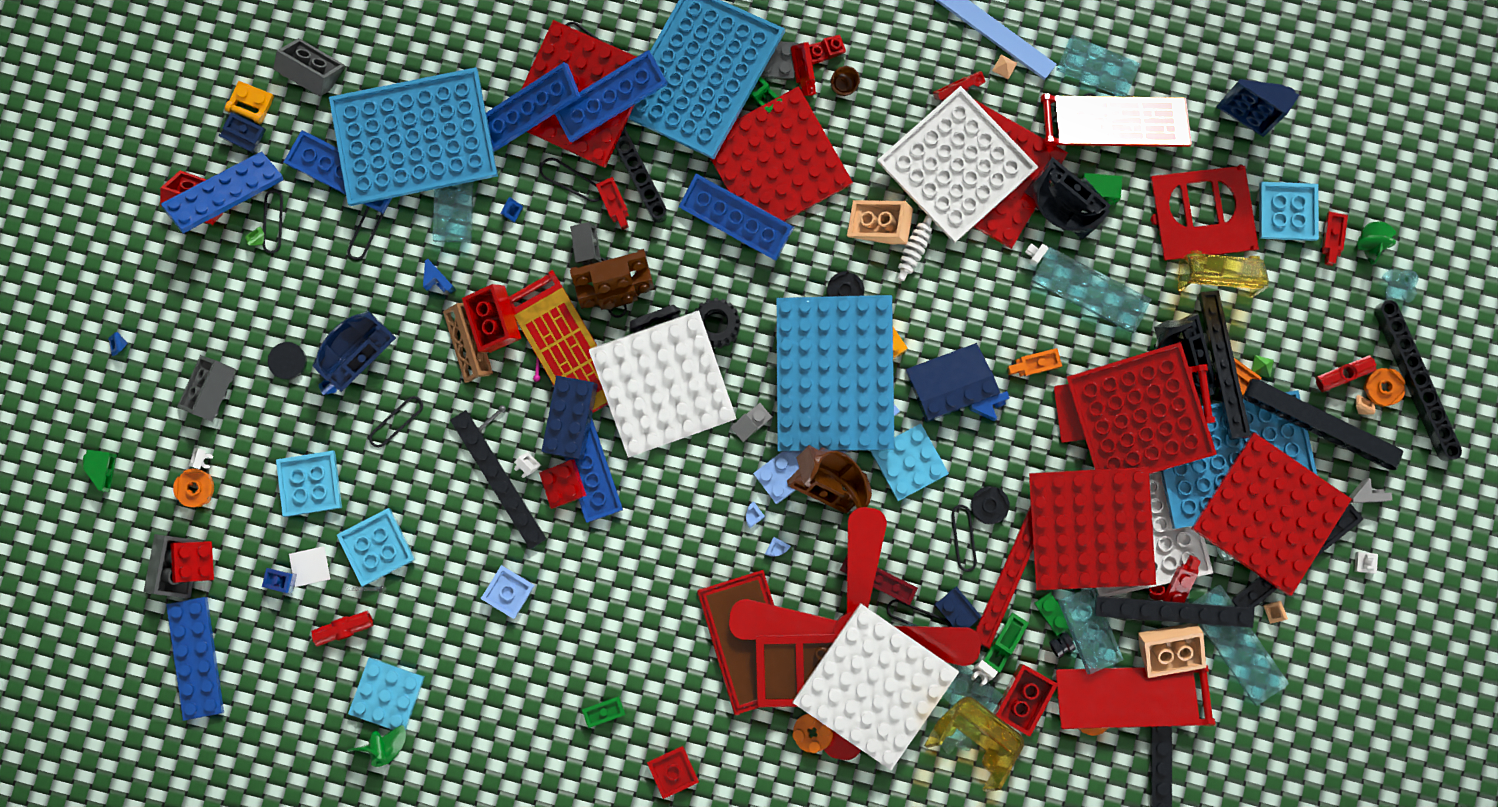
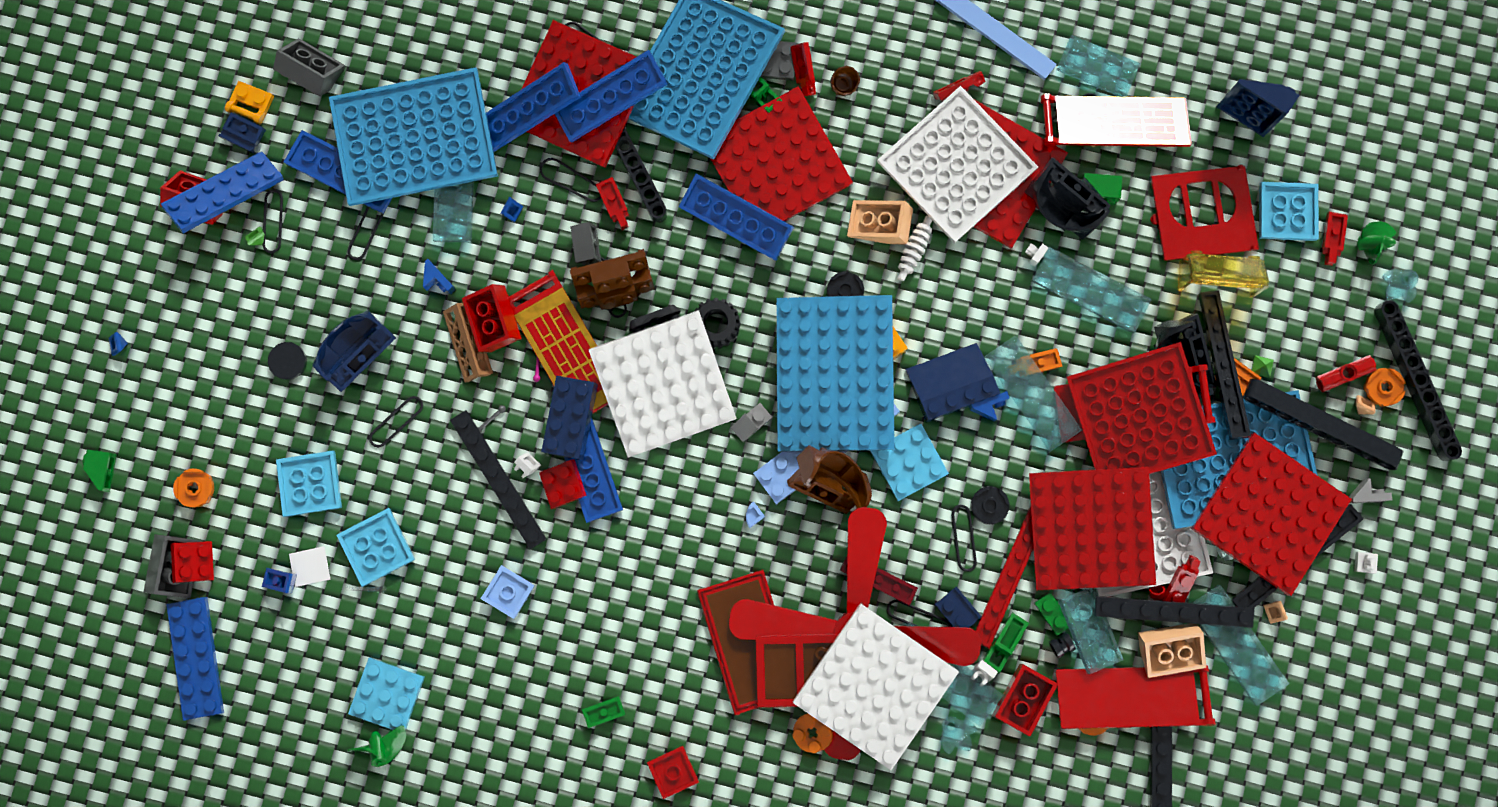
(198, 457): white tile -> none
(206, 388): dark grey slope -> none
(327, 388): blue slope -> none
(342, 628): red piece -> none
(777, 547): light blue tile -> none
(827, 49): red slope -> none
(986, 730): clear yellow windscreen -> none
(1004, 66): light nougat slope -> none
(1032, 393): none -> clear light blue plate

